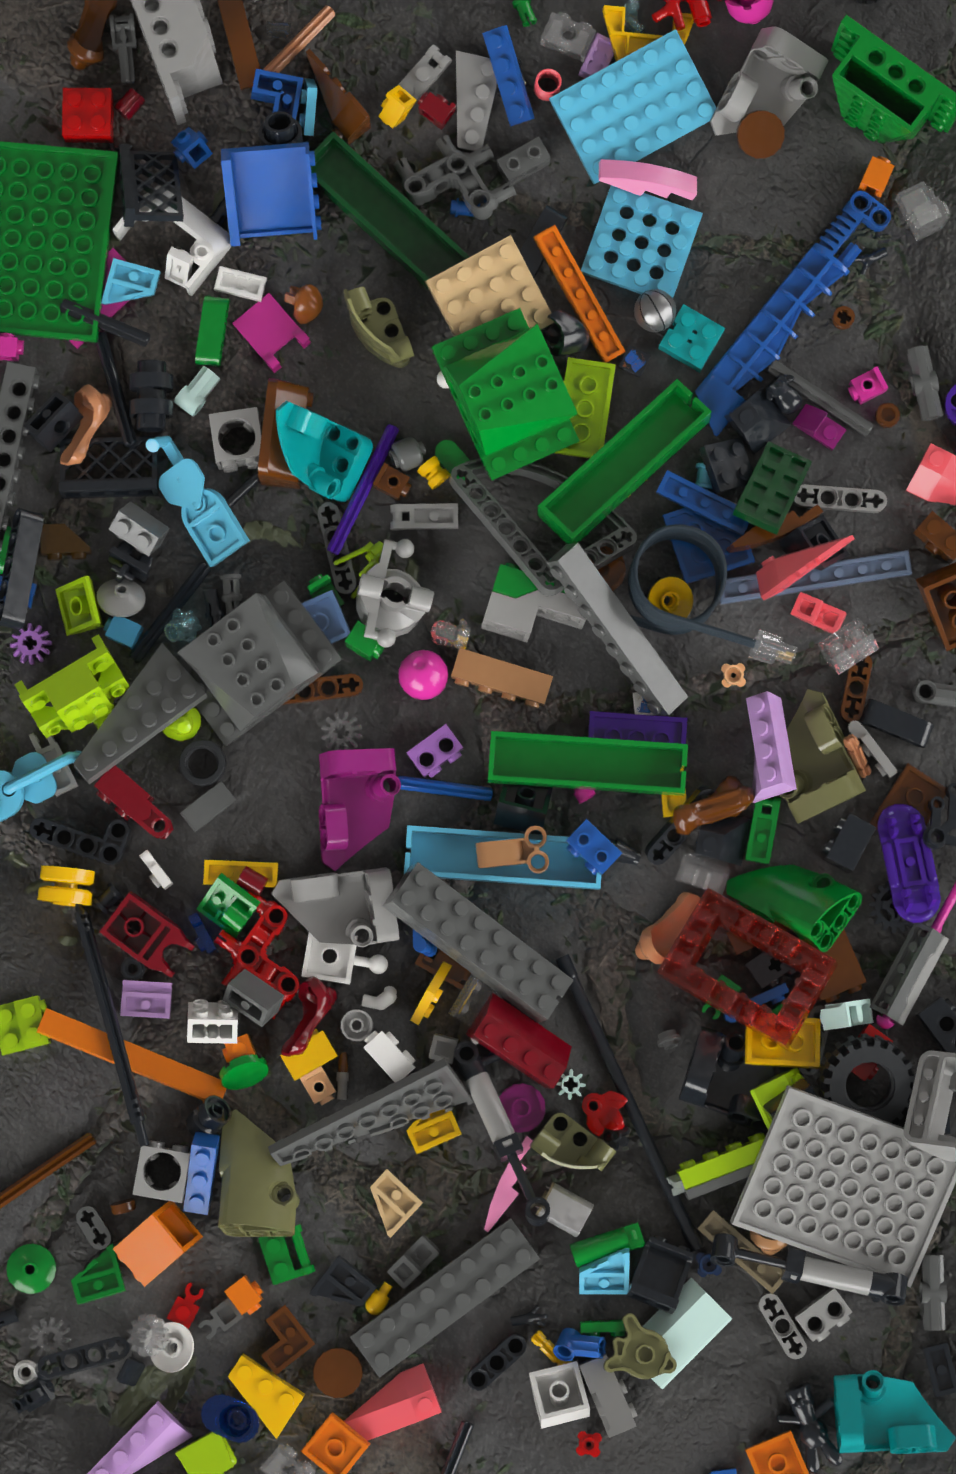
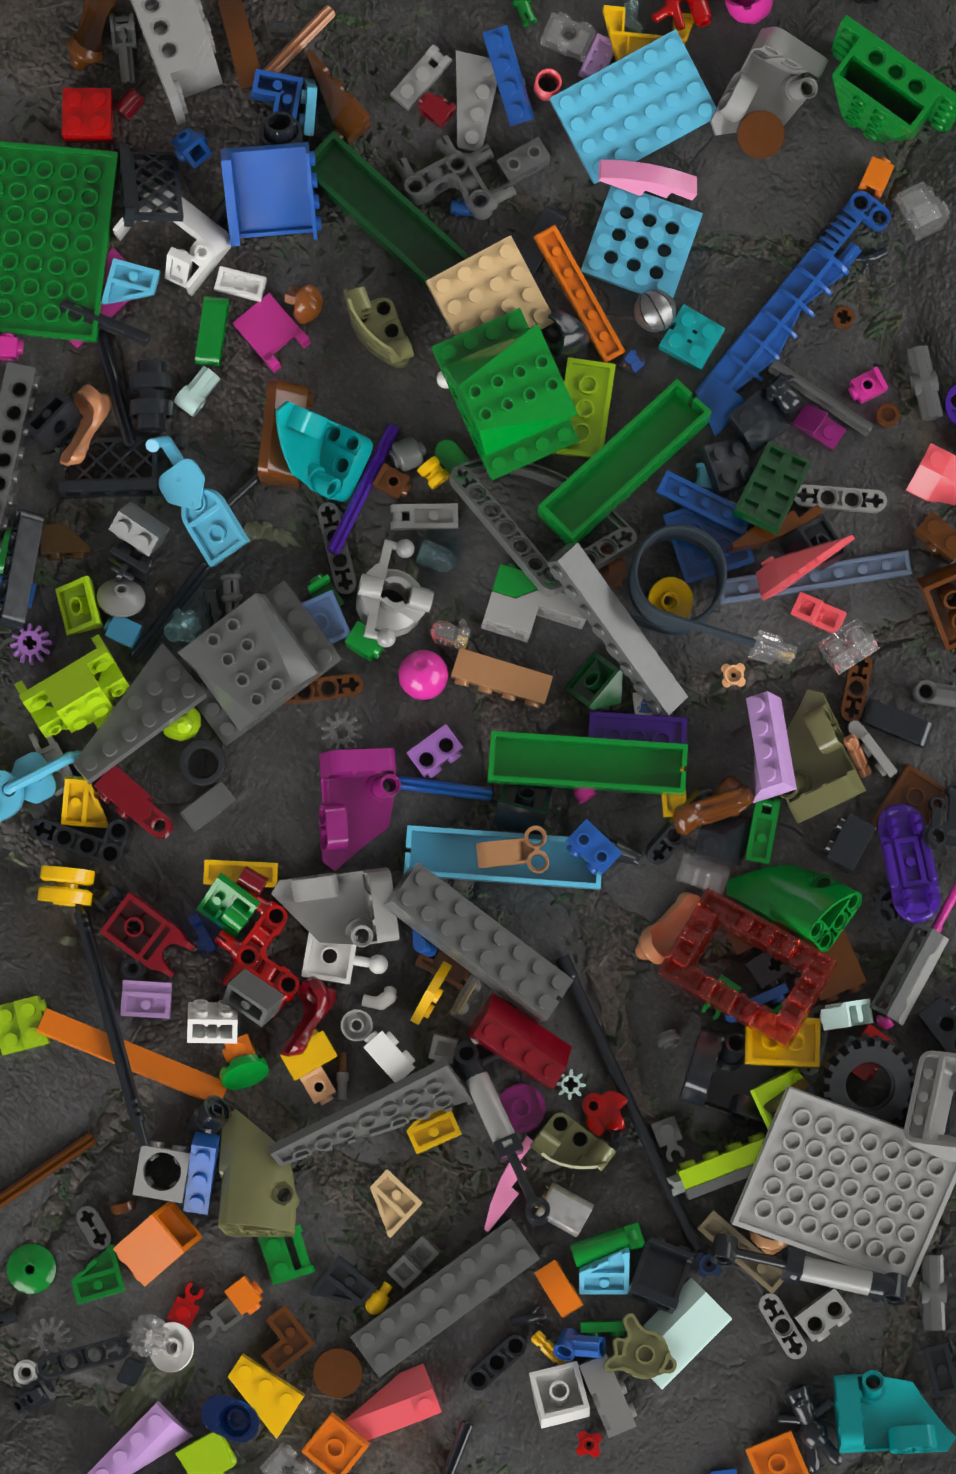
(81, 804): none -> yellow wing
(158, 875): white plate -> none
(221, 424): light grey brick -> none
(372, 556): lime plant -> none
(396, 106): yellow brick -> none
(436, 557): none -> clear light blue rock
(559, 1288): none -> orange slope
(596, 683): none -> dark green slope
(667, 1133): none -> dark grey plate

